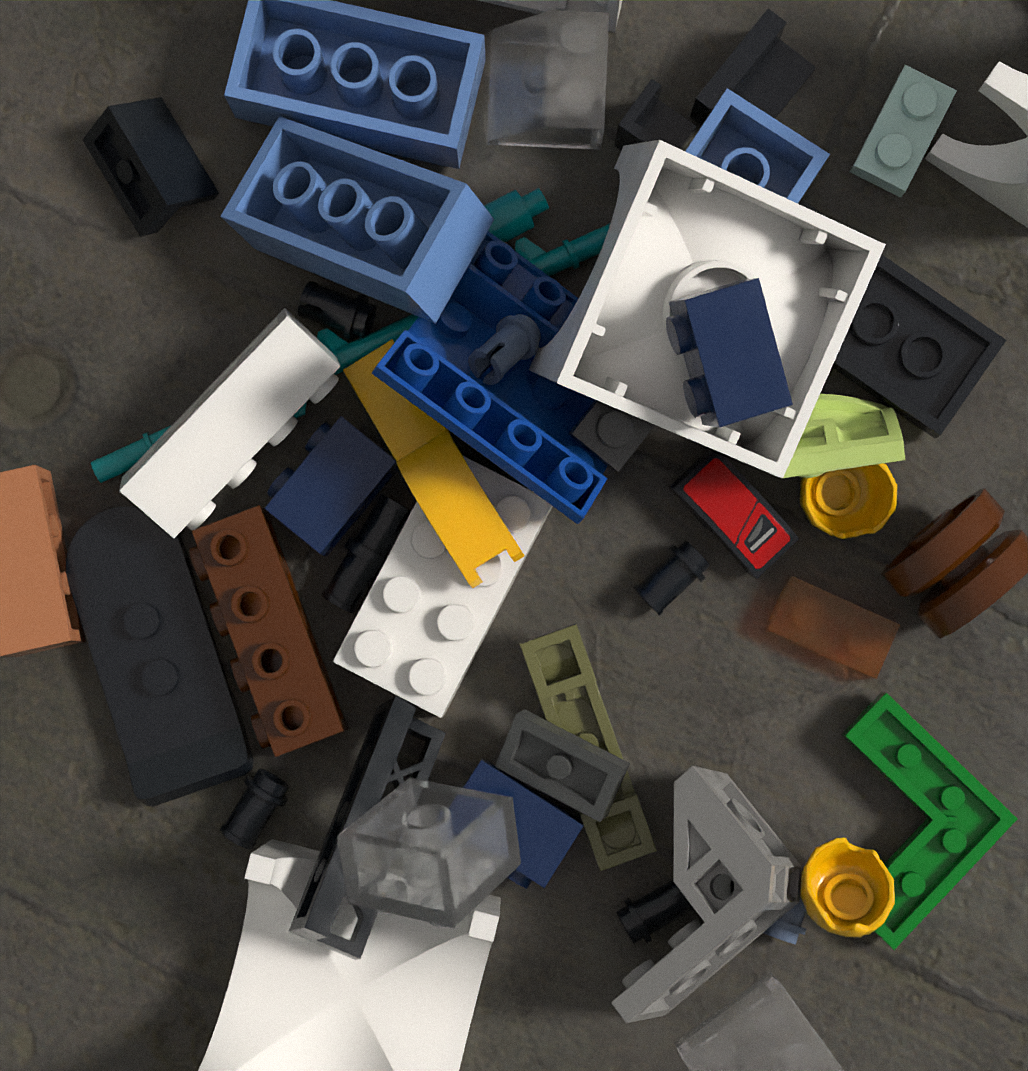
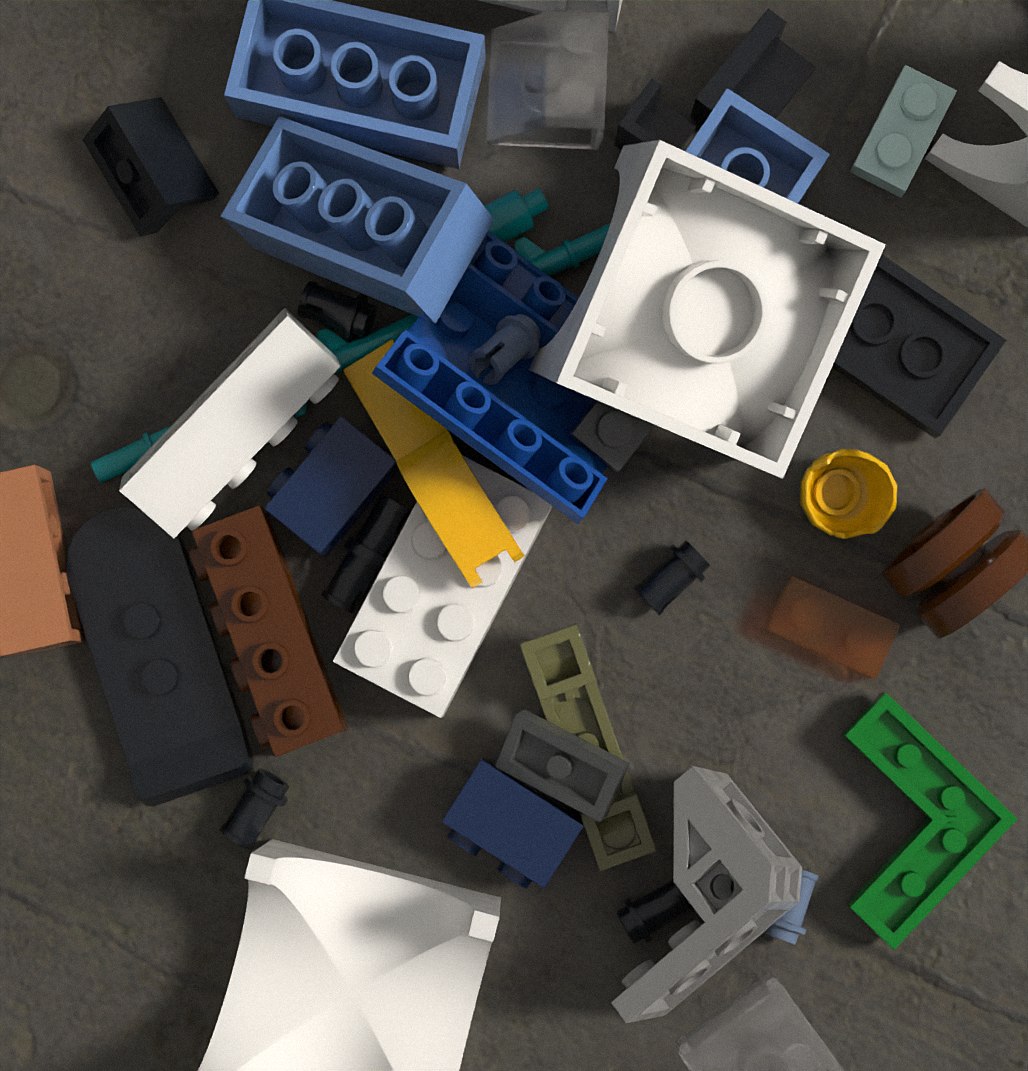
(371, 773): black fence -> none
(430, 851): clear brick -> none
(728, 353): dark blue brick -> none
(734, 512): slope -> none
(846, 435): yellowish green plate -> none
(846, 889): yellow hair -> none

